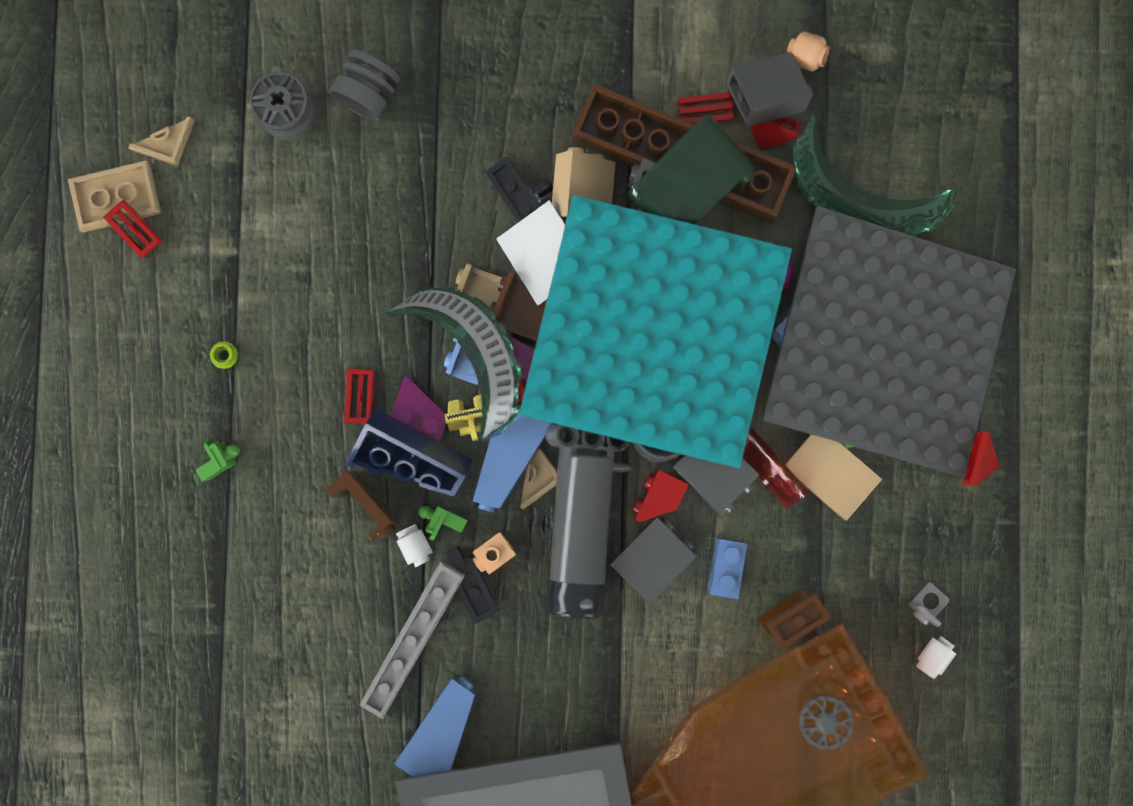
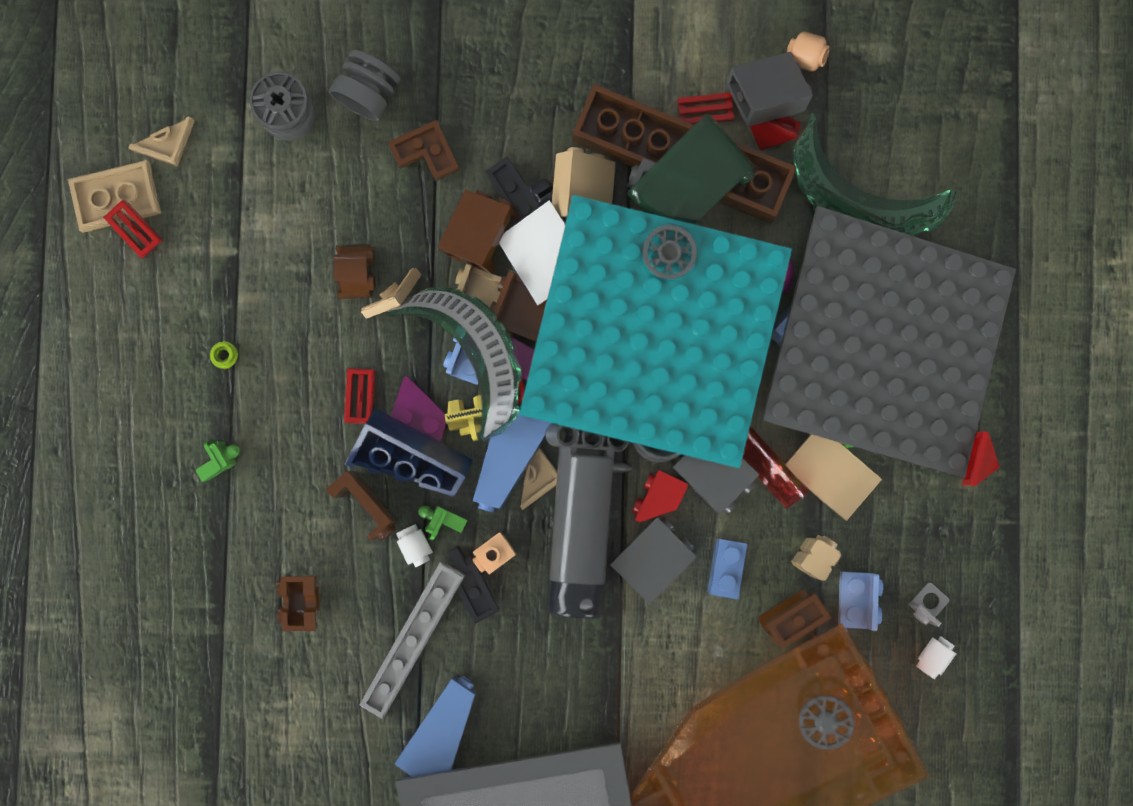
(300, 603): none -> reddish brown cylinder
(352, 271): none -> reddish brown cylinder
(393, 295): none -> tan tile
(425, 143): none -> reddish brown plate
(477, 229): none -> reddish brown panel
(669, 252): none -> dark grey wheel
(817, 557): none -> tan brick
(859, 600): none -> light blue bracket

